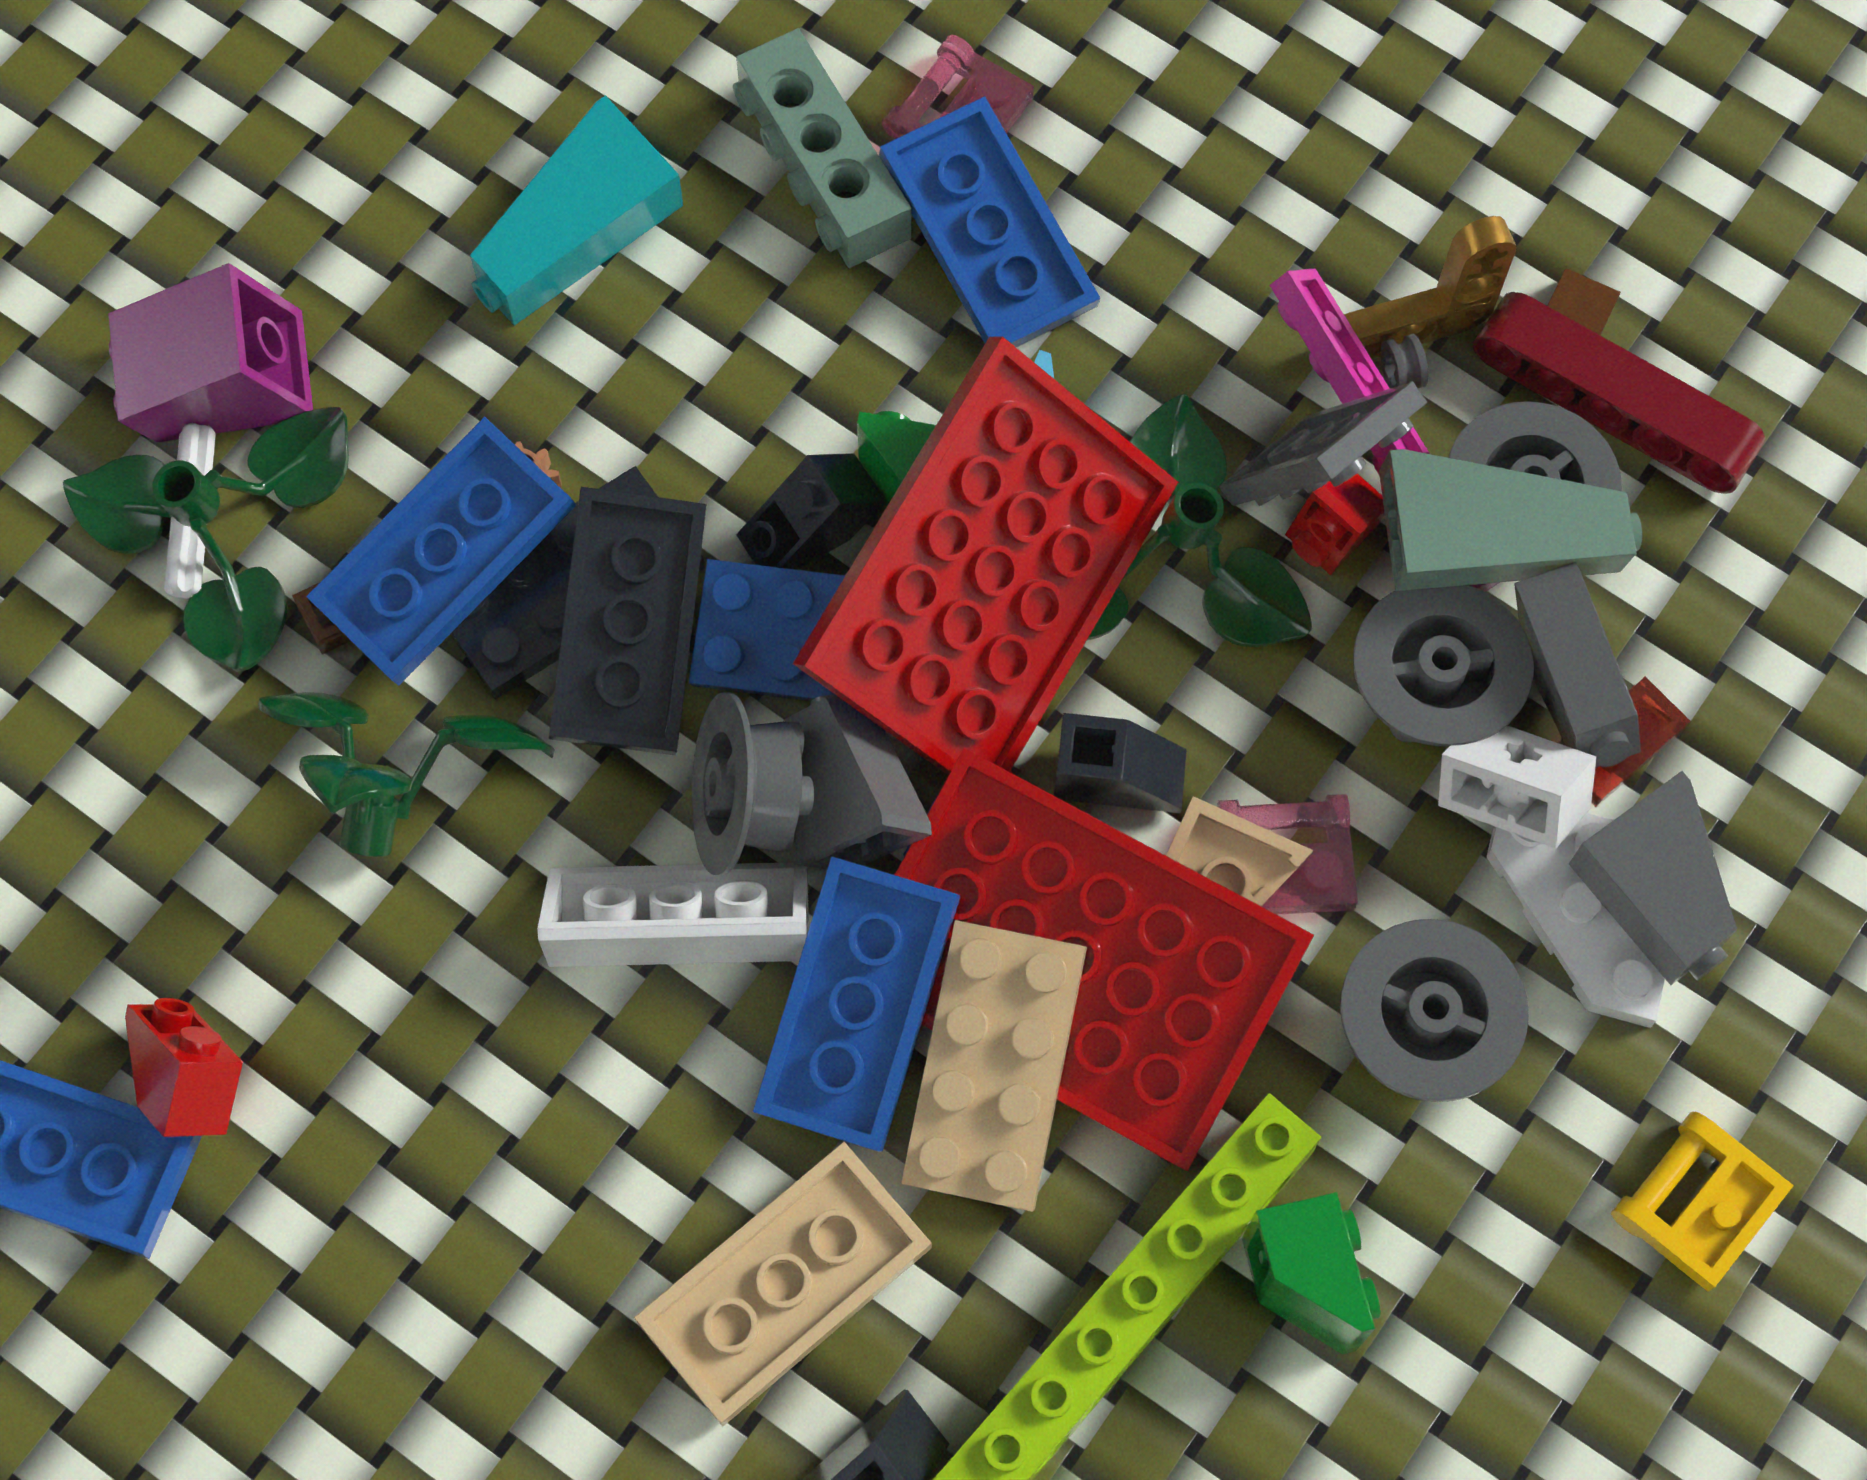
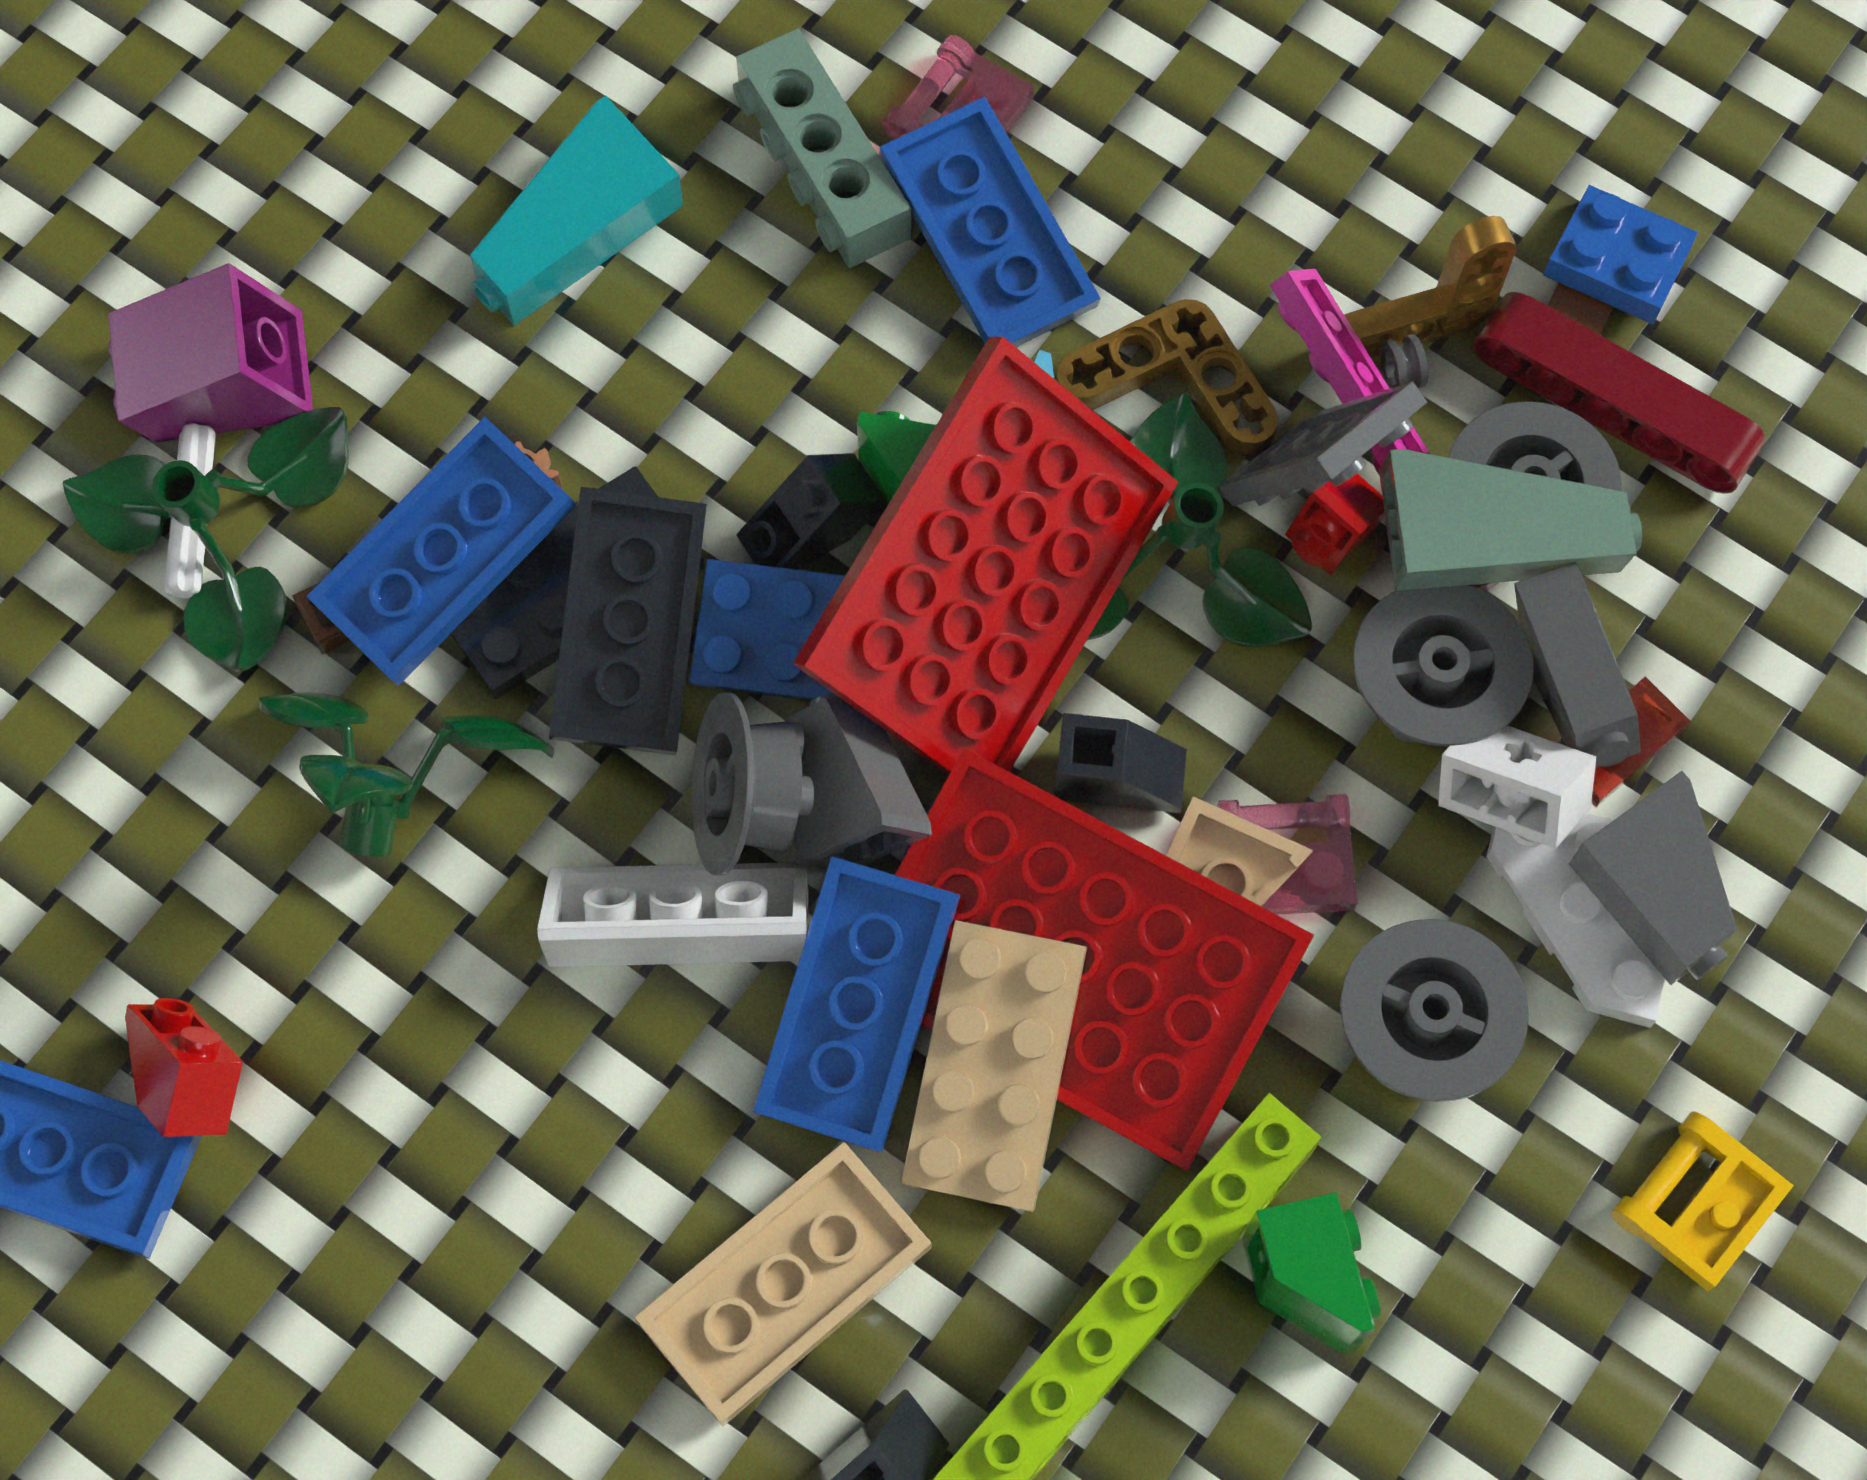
(1173, 353): none -> pearl gold beam
(1620, 254): none -> blue plate

